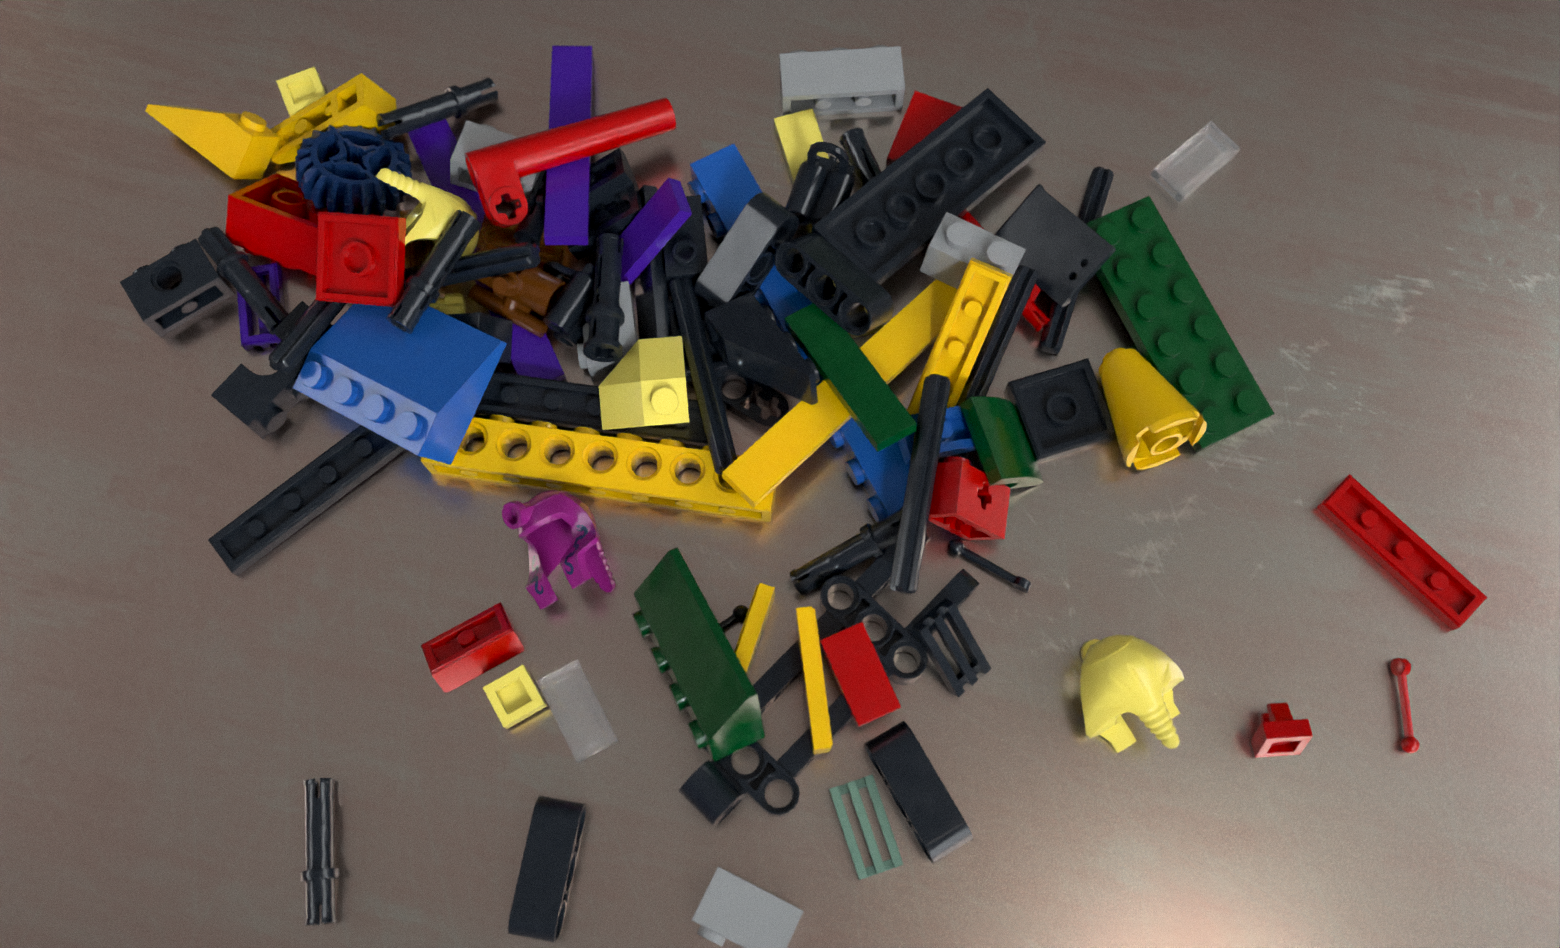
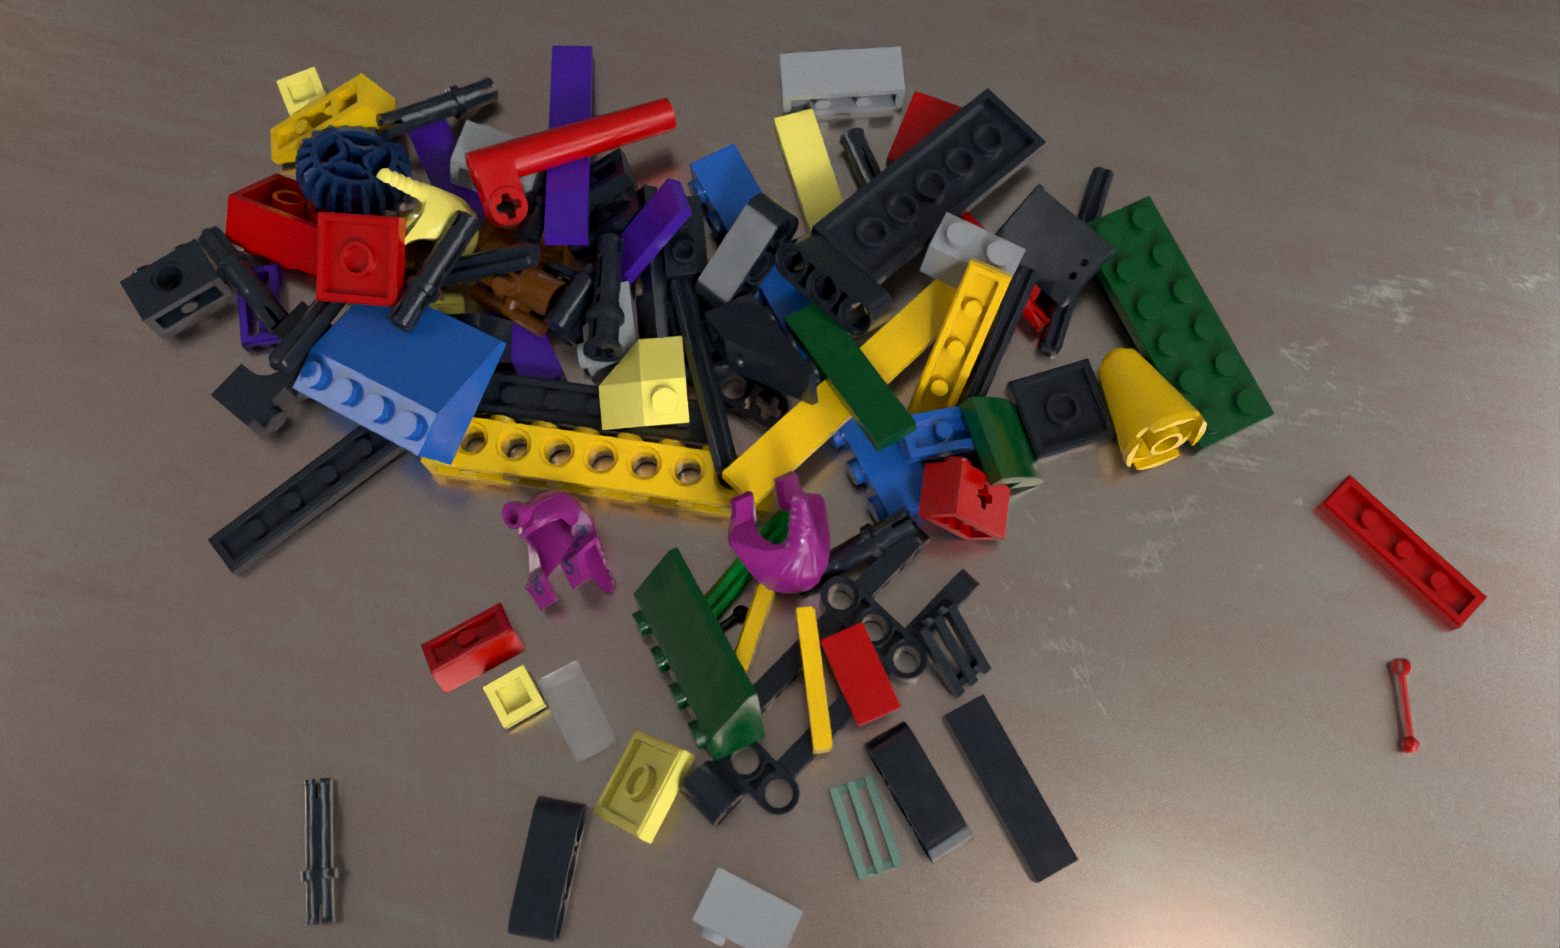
(229, 140): yellow slope -> none
(644, 785): none -> light yellow tile
(737, 574): none -> green axle
(804, 554): none -> magenta piece
(821, 184): black piece -> none
(920, 484): black axle -> none
(957, 547): black hinge -> none
(1010, 788): none -> black tile
(1124, 677): light yellow piece -> none
(1195, 161): clear tile -> none
(1280, 733): red tile -> none

